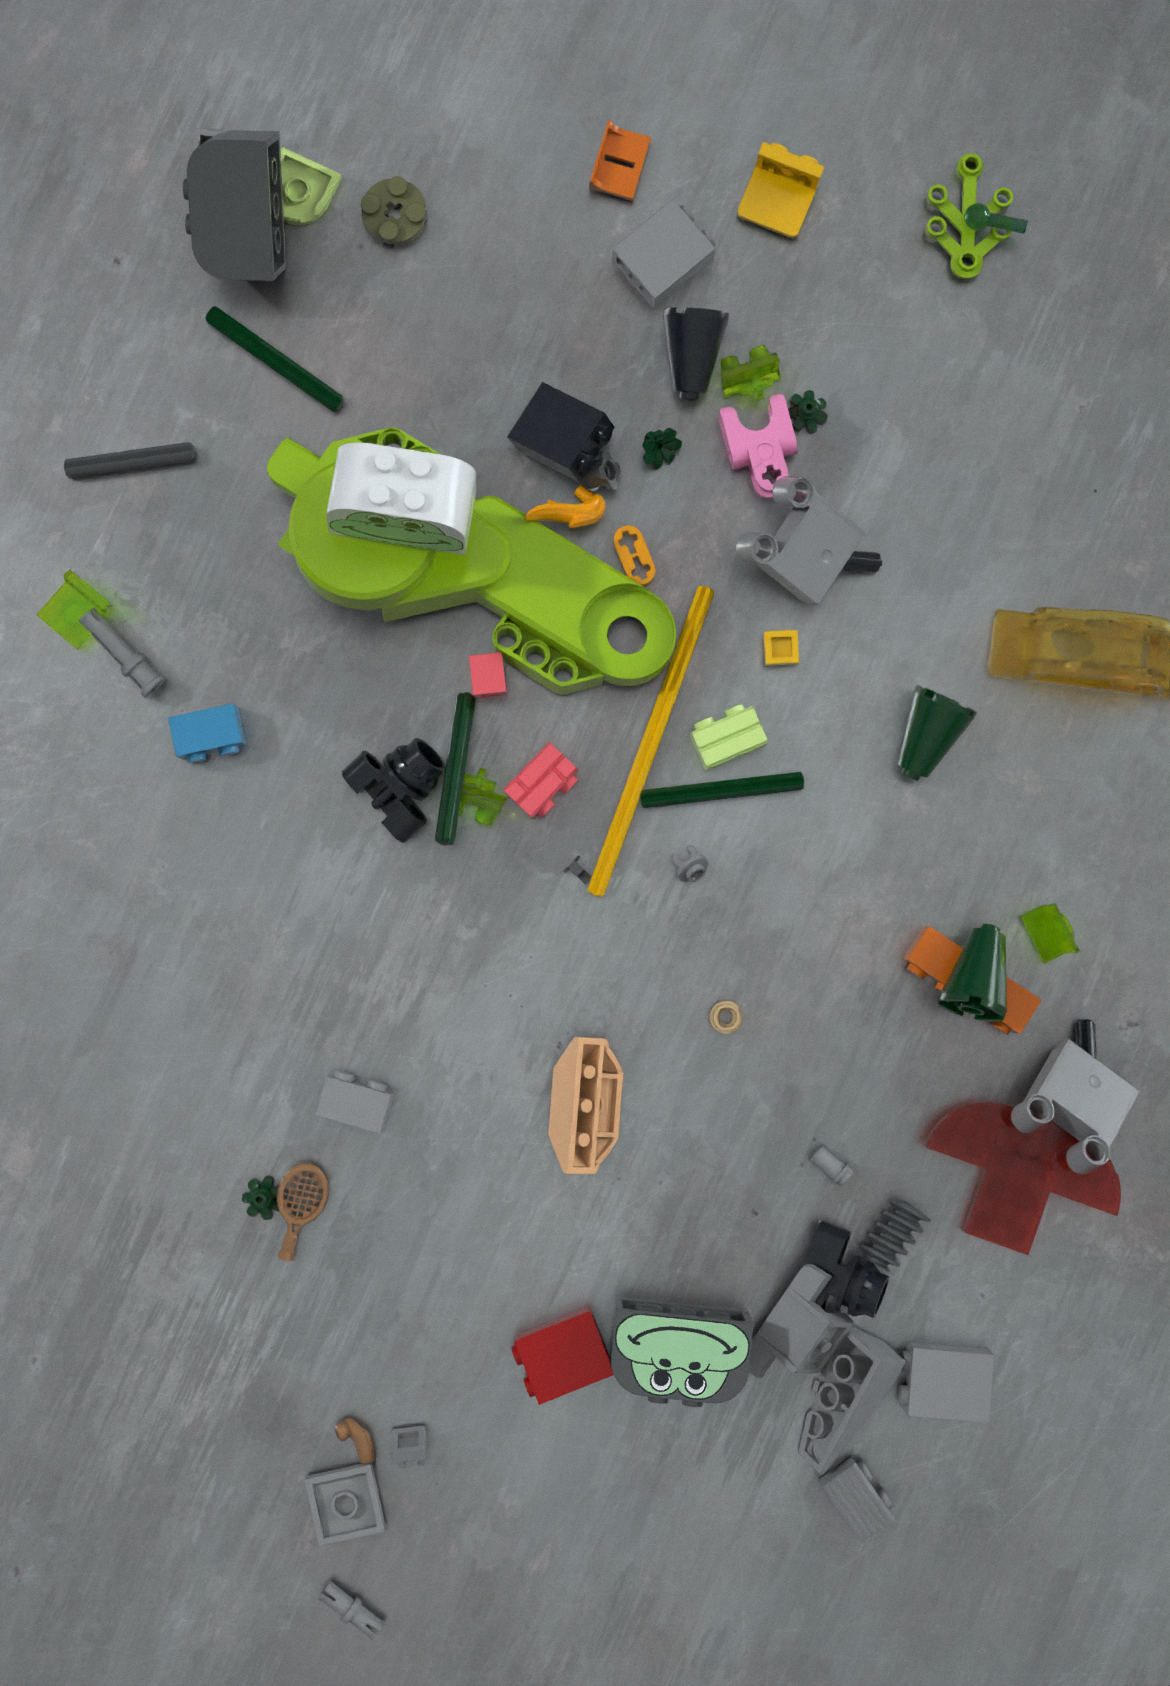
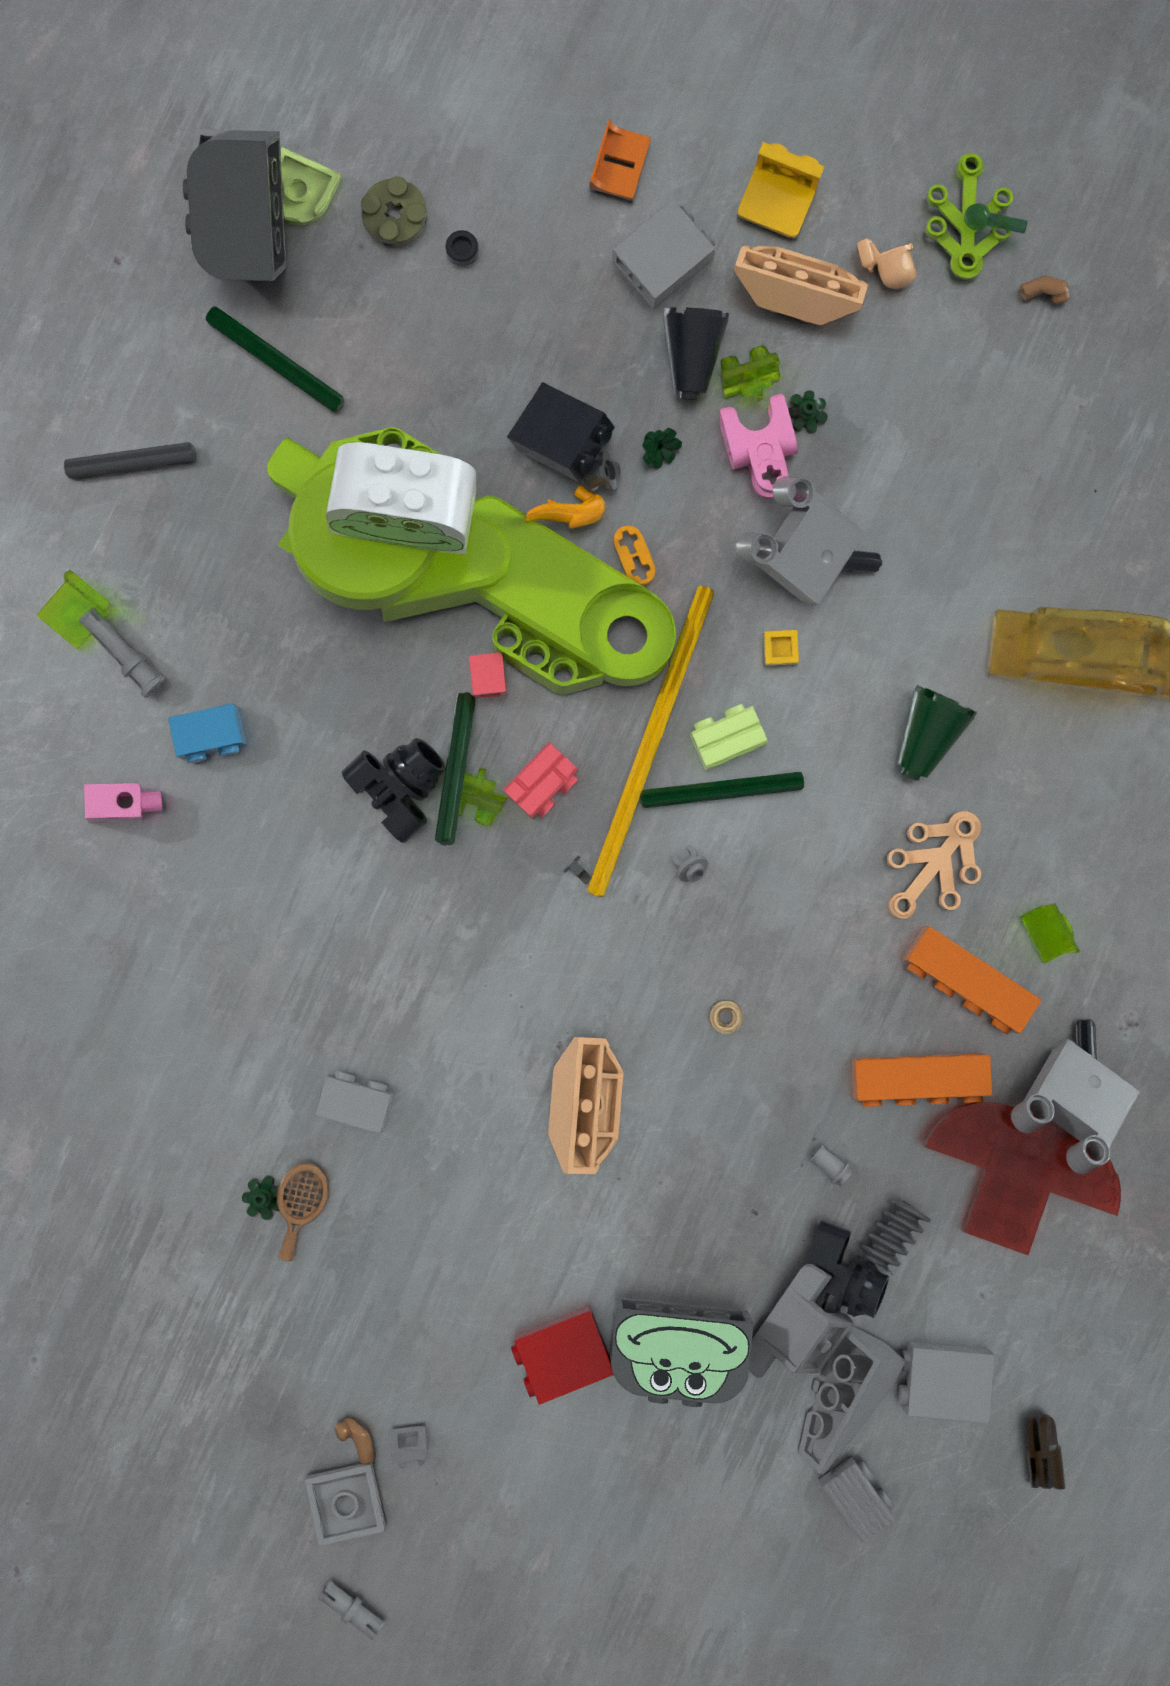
(104, 799): none -> bright pink torso
(462, 248): none -> black tile
(798, 284): none -> light nougat wedge
(894, 266): none -> light nougat piece
(921, 1077): none -> orange brick
(938, 860): none -> light nougat plant
(979, 977): dark green cone -> none
(1044, 1453): none -> dark brown arm
(1046, 284): none -> medium nougat arm

